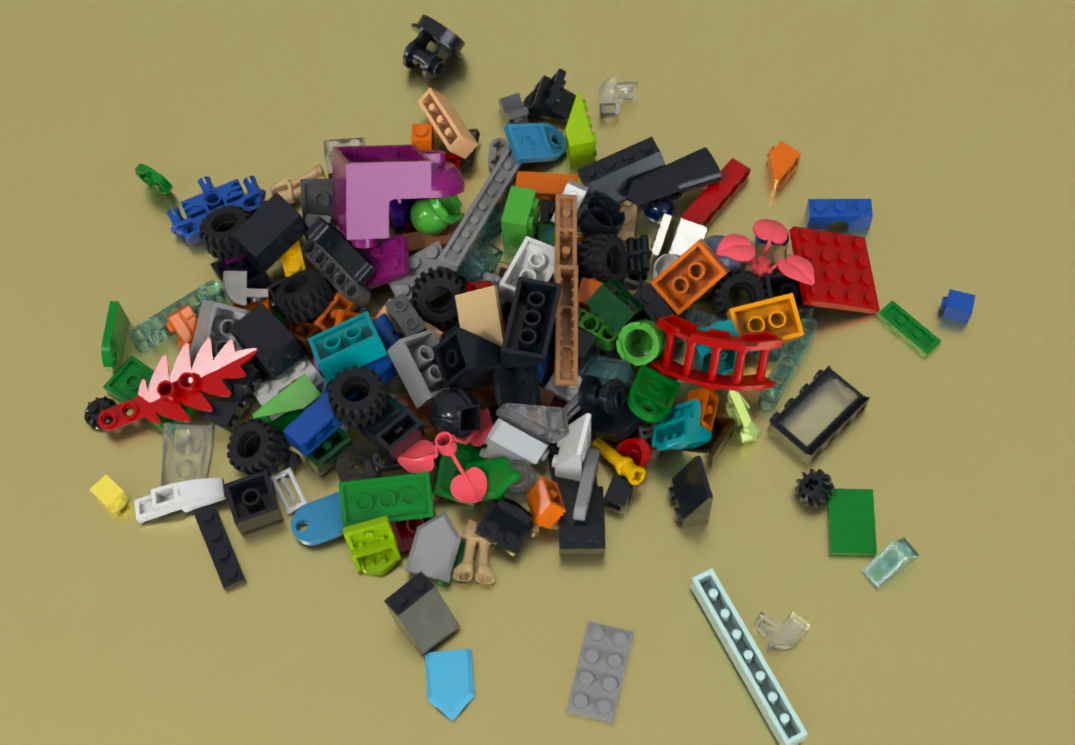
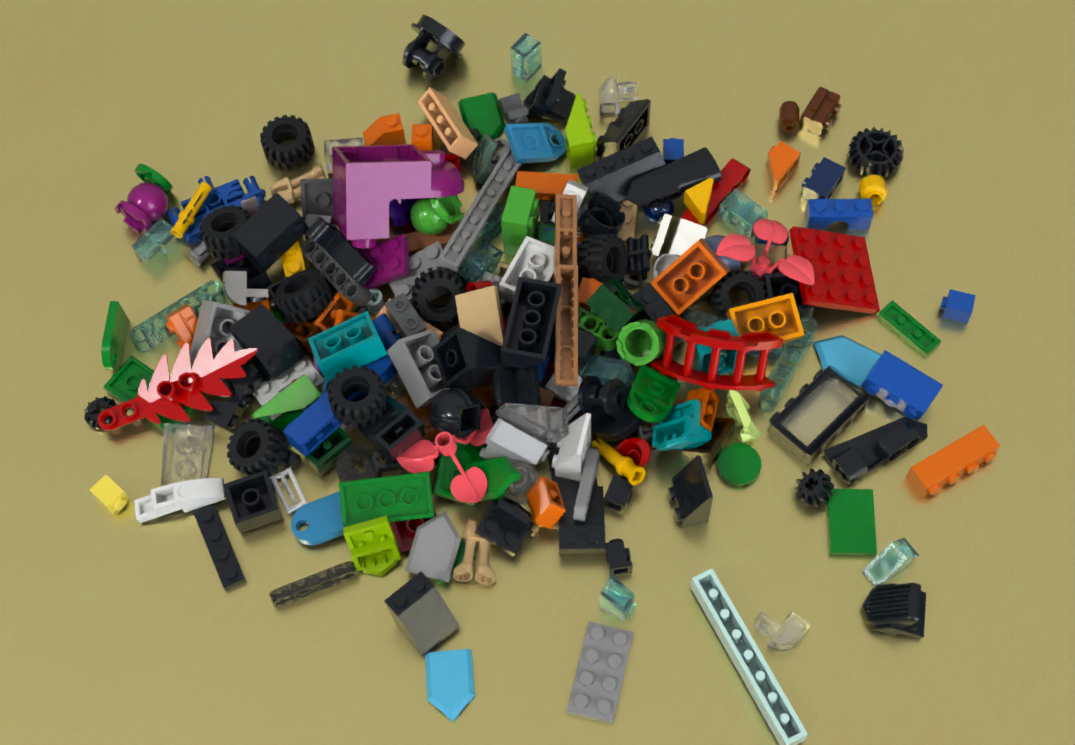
(144, 205): none -> magenta tile
(153, 240): none -> clear light blue panel
(180, 228): none -> yellow pin
(199, 254): none -> light grey bush
(250, 205): none -> white sticker
(287, 129): none -> black tyre
(313, 584): none -> clear smoke beam
(376, 306): none -> light aqua bush
(385, 131): none -> orange slope
(482, 113): none -> green tile
(484, 153): none -> sand green tile
(526, 57): none -> clear light blue brick
(617, 599): none -> clear light blue slope
(618, 558): none -> black brick
(625, 129): none -> black slope
(672, 149): none -> blue brick
(698, 199): none -> yellow slope
(739, 464): none -> green tile
(741, 212): none -> clear light blue brick
(789, 116): none -> reddish brown brick
(820, 110): none -> reddish brown brick
(823, 181): none -> dark blue brick
(846, 358): none -> medium azure tile
(865, 452): none -> black panel
(873, 188): none -> yellow head
(875, 146): none -> black gear
(897, 609): none -> black piece
(901, 385): none -> blue slope
(953, 460): none -> orange brick

